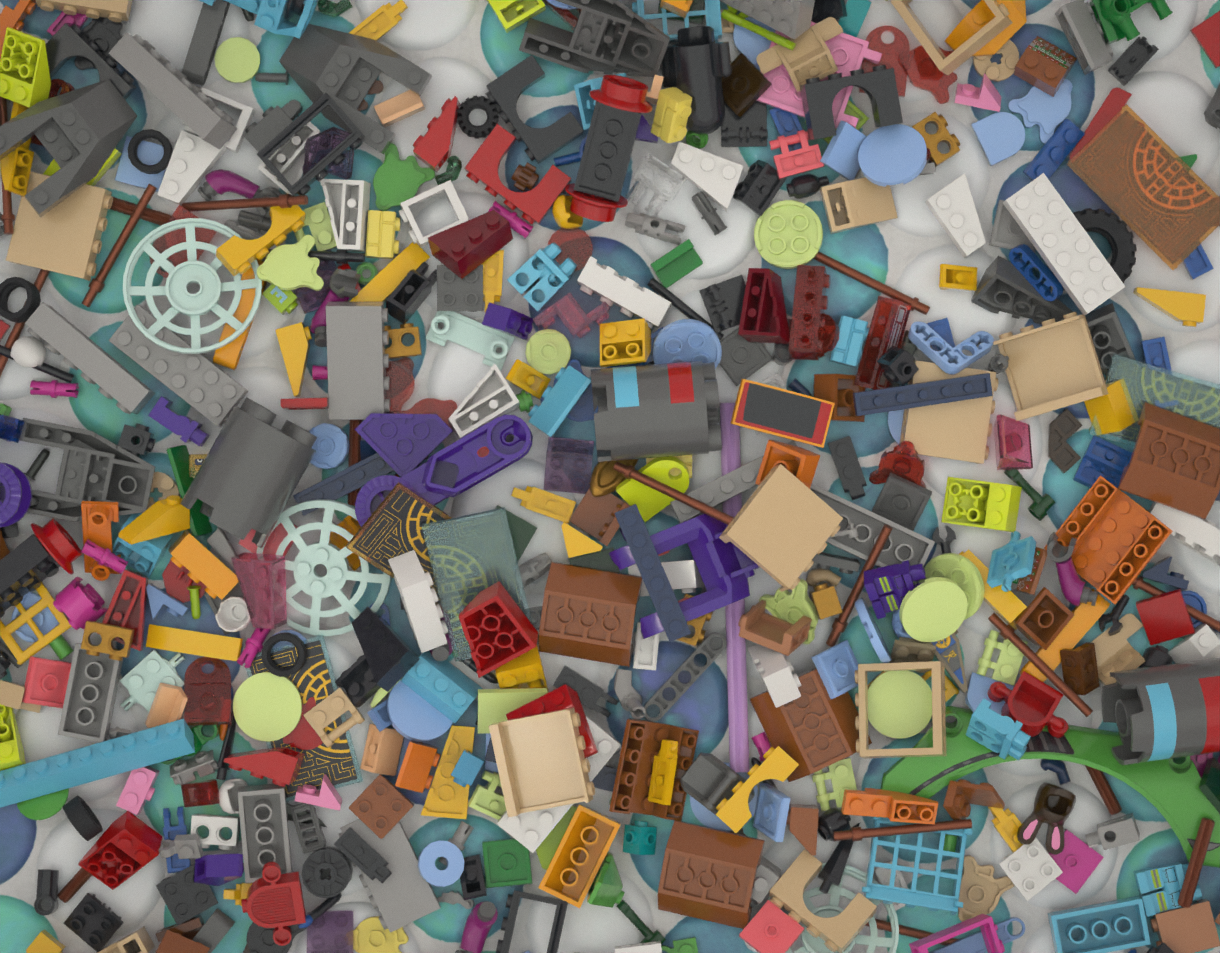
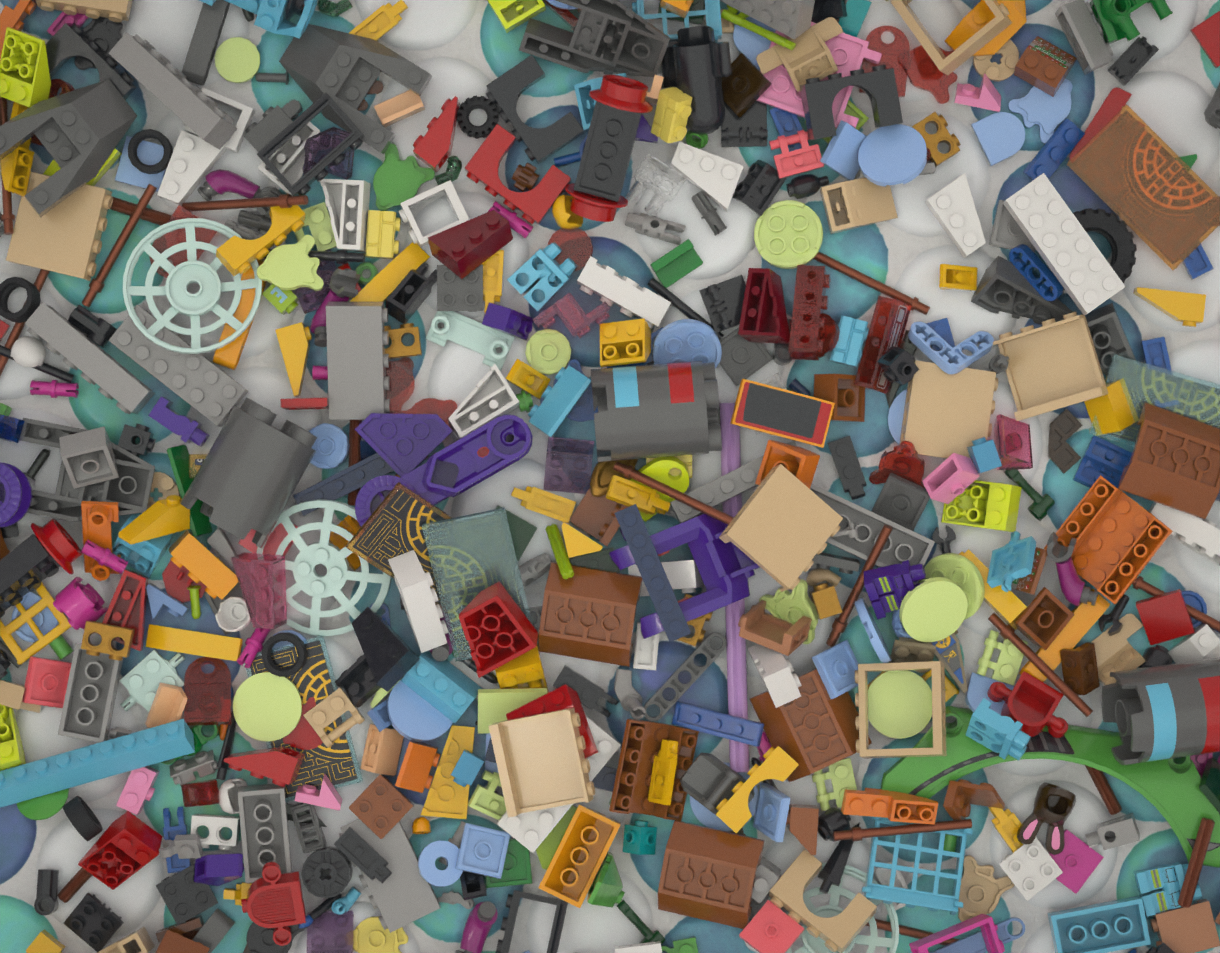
(88, 457): none -> light grey slope
(95, 328): none -> black piece
(344, 903): none -> medium azure arm
(421, 826): none -> light orange hinge
(482, 850): none -> light blue tile
(559, 551): none -> lime axle
(631, 493): none -> yellow hinge
(717, 723): none -> blue tile
(922, 394): dark blue plate -> none
(951, 478): none -> bright pink brick
(984, 455): none -> dark azure brick
(1058, 767): dark blue arm -> none
(1159, 571): dark blue slope -> none

